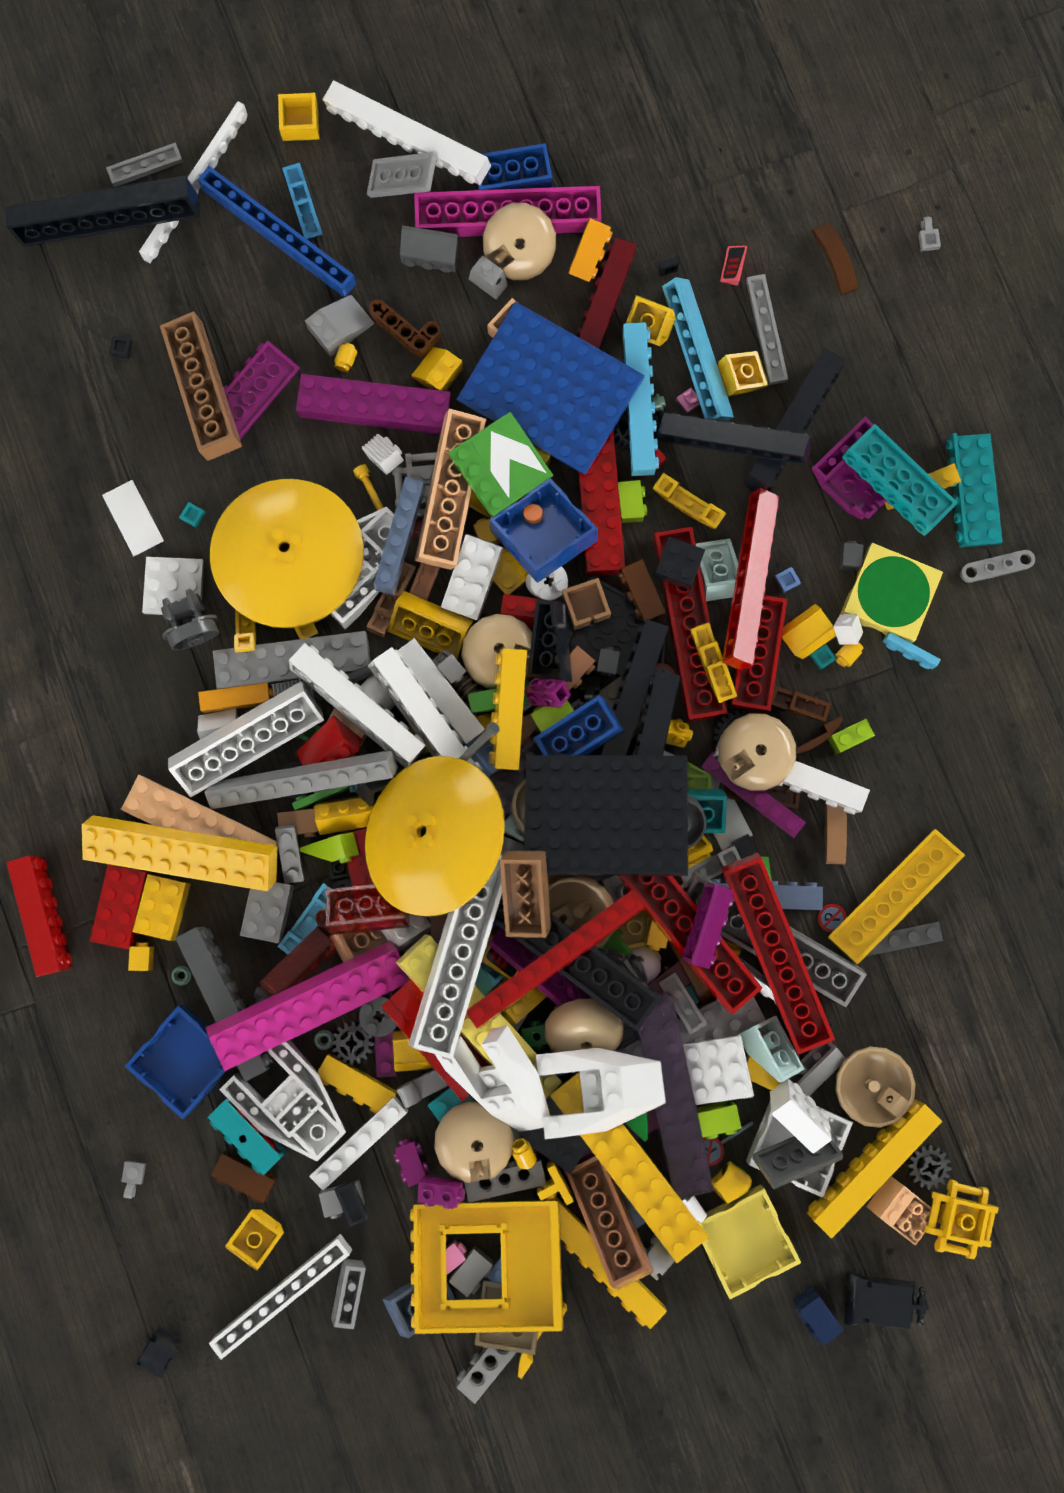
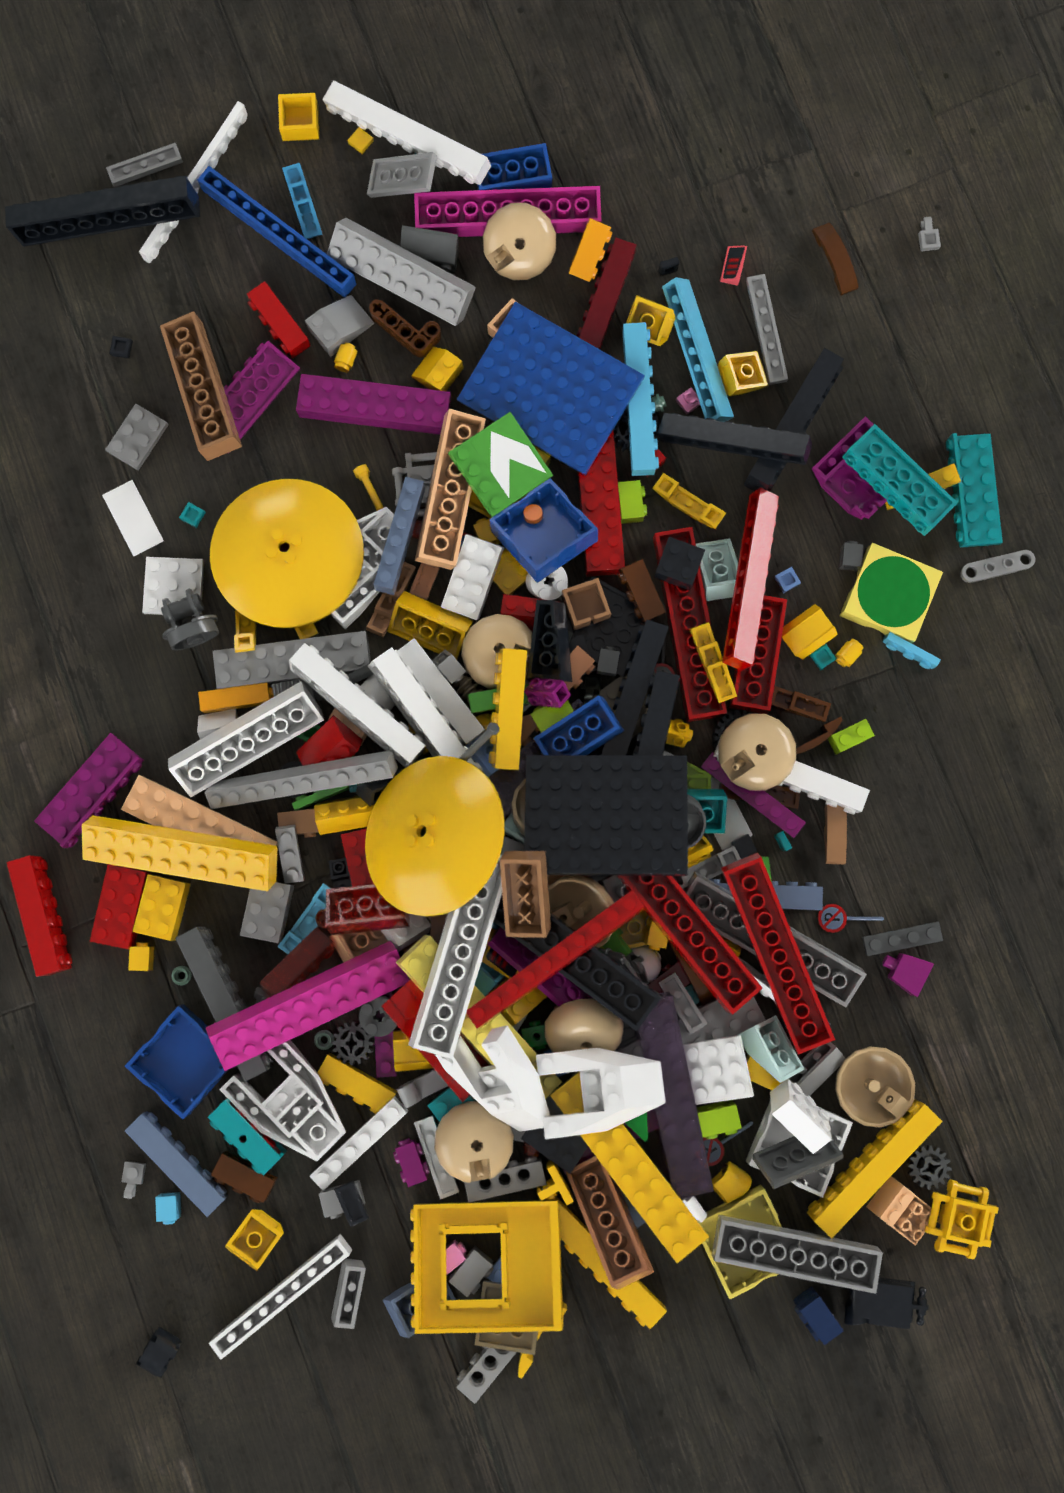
(89, 790): none -> magenta bracket
(136, 437): none -> light grey plate
(168, 1207): none -> medium azure brick
(177, 1163): none -> sand blue brick
(278, 319): none -> red brick
(333, 849): lime slope -> none
(360, 140): none -> yellow tile
(383, 453): white brick -> none
(400, 271): none -> light grey brick
(441, 1192): magenta brick -> none
(445, 1184): none -> white plate
(486, 275): light grey torso -> none
(523, 1154): yellow brick -> none
(659, 1257): light grey brick -> none
(707, 925): magenta slope -> none
(782, 841): none -> teal tile
(797, 1254): none -> light grey brick
(848, 629): white brick -> none
(896, 896): yellow plate -> none
(908, 972): none -> magenta torso

